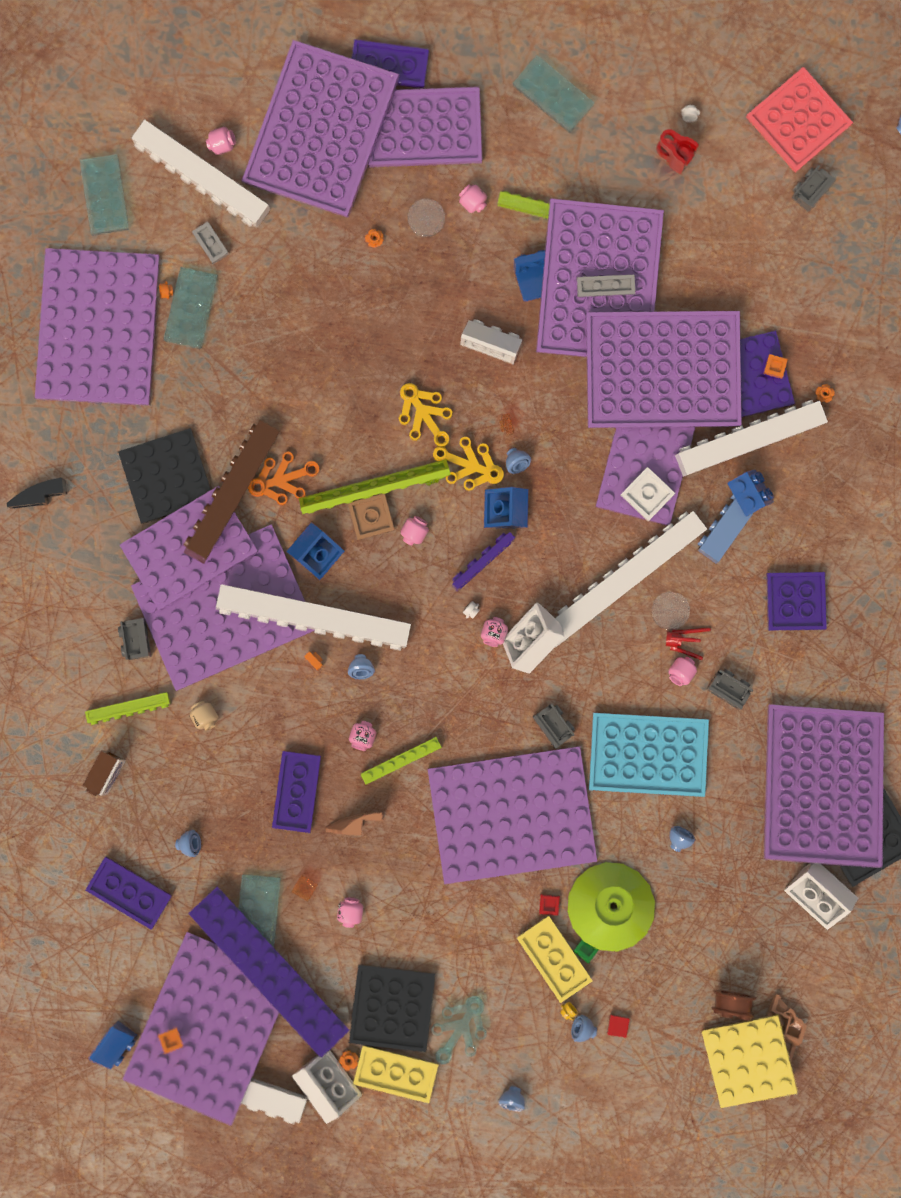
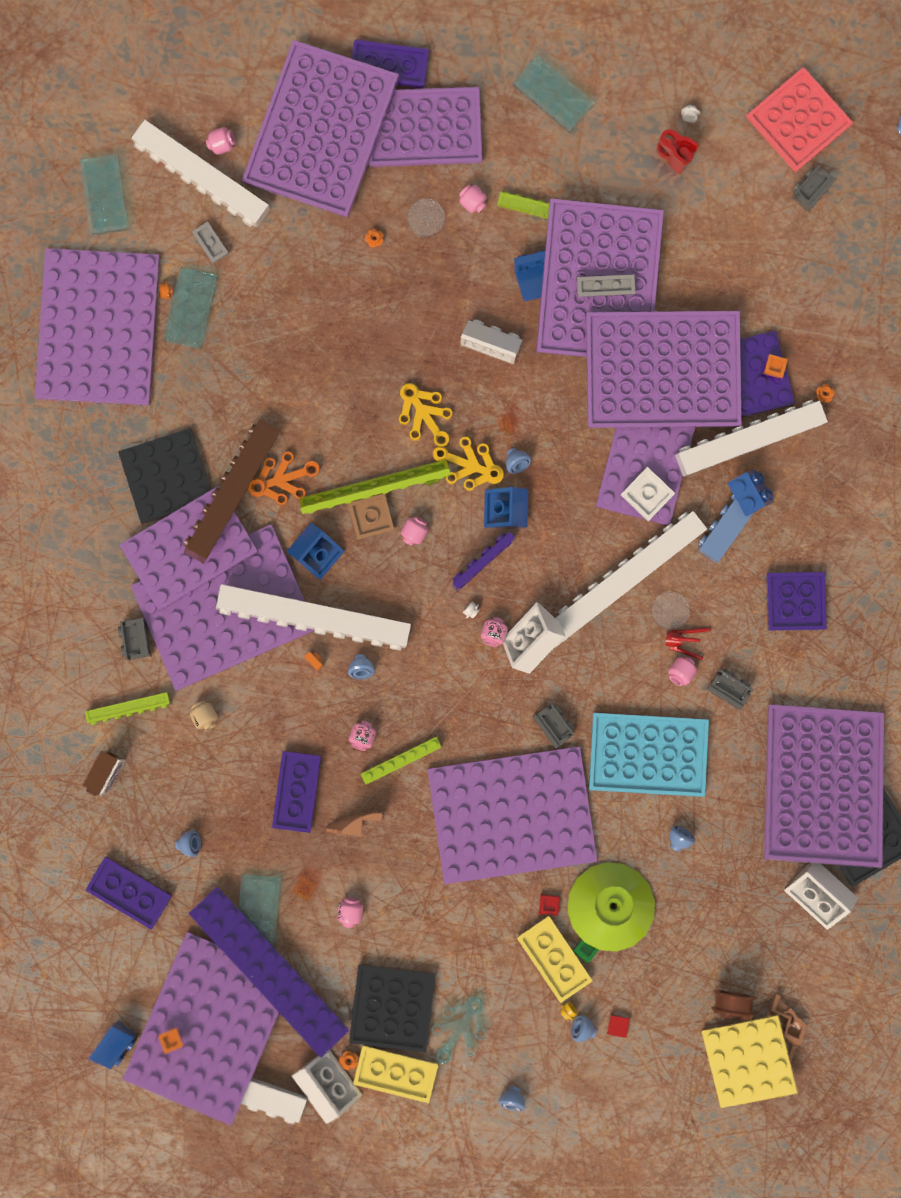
(38, 494): black slope -> none

